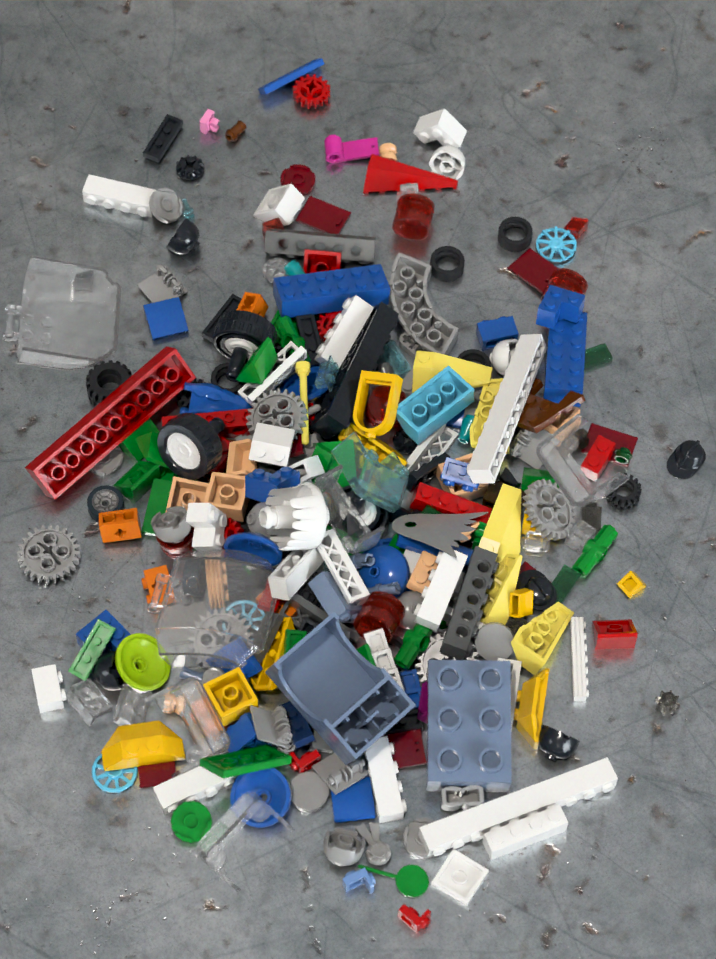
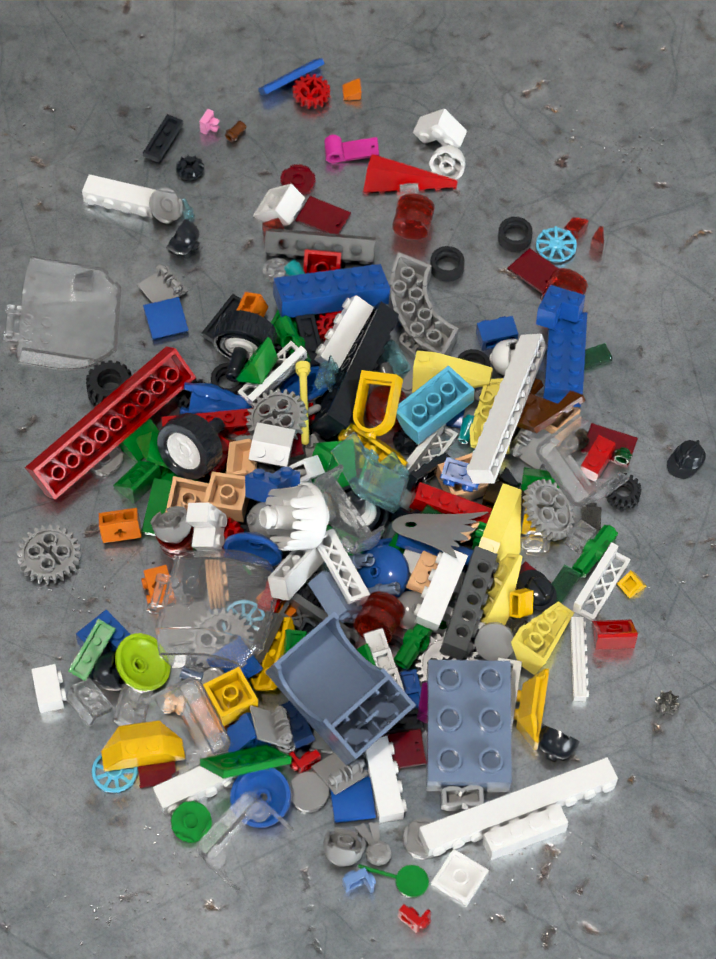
(101, 496): wheel -> none
(352, 90): none -> orange slope
(352, 526): black slope -> none
(388, 151): light nougat wheel -> none
(595, 578): none -> white fence
(597, 241): none -> clear red slope

